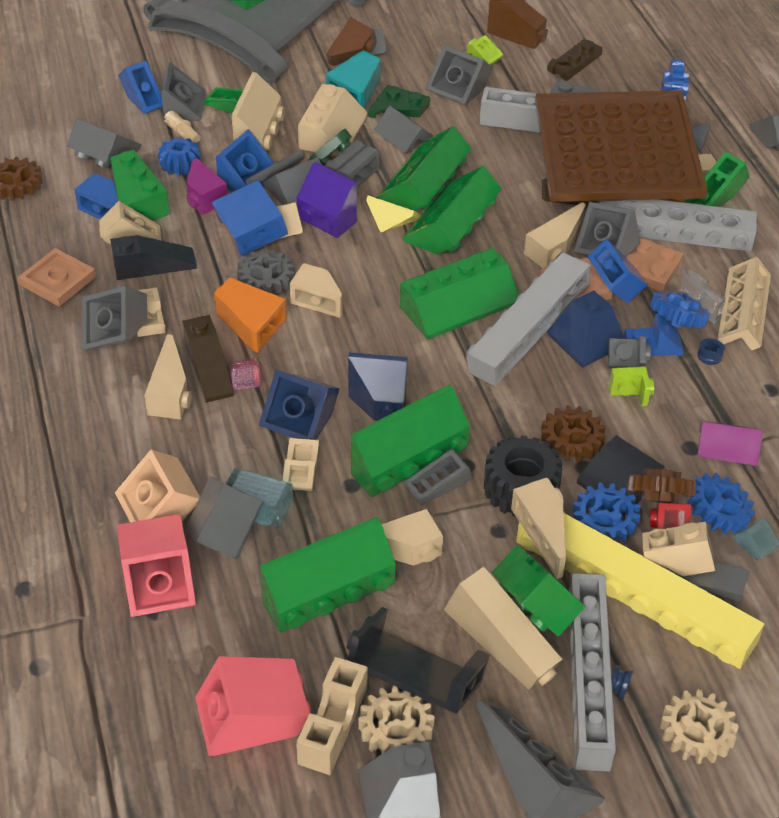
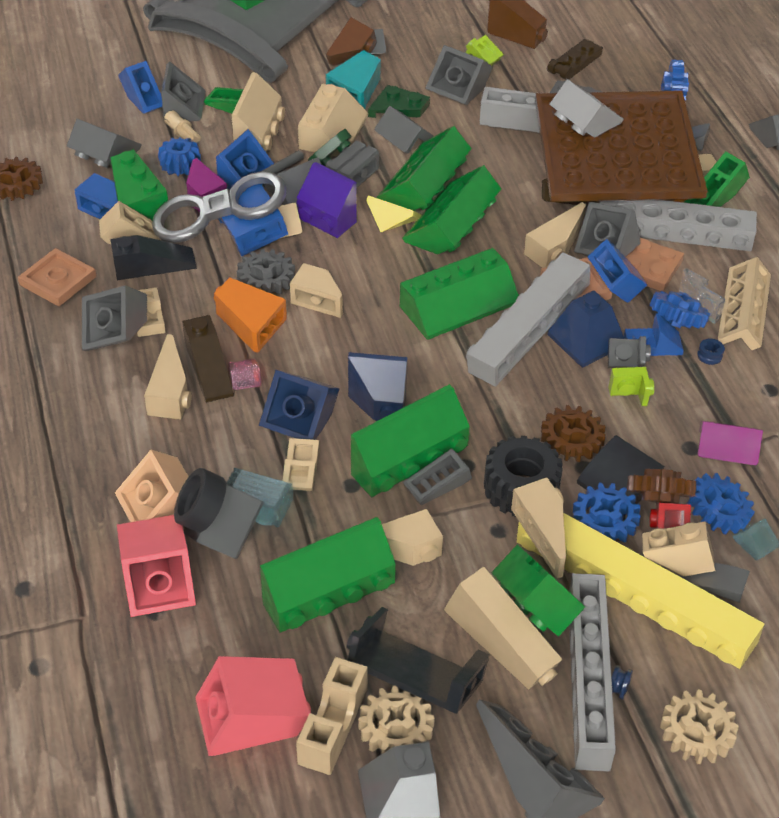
(200, 500): none -> black tyre
(218, 206): none -> flat silver bar
(583, 110): none -> light grey slope

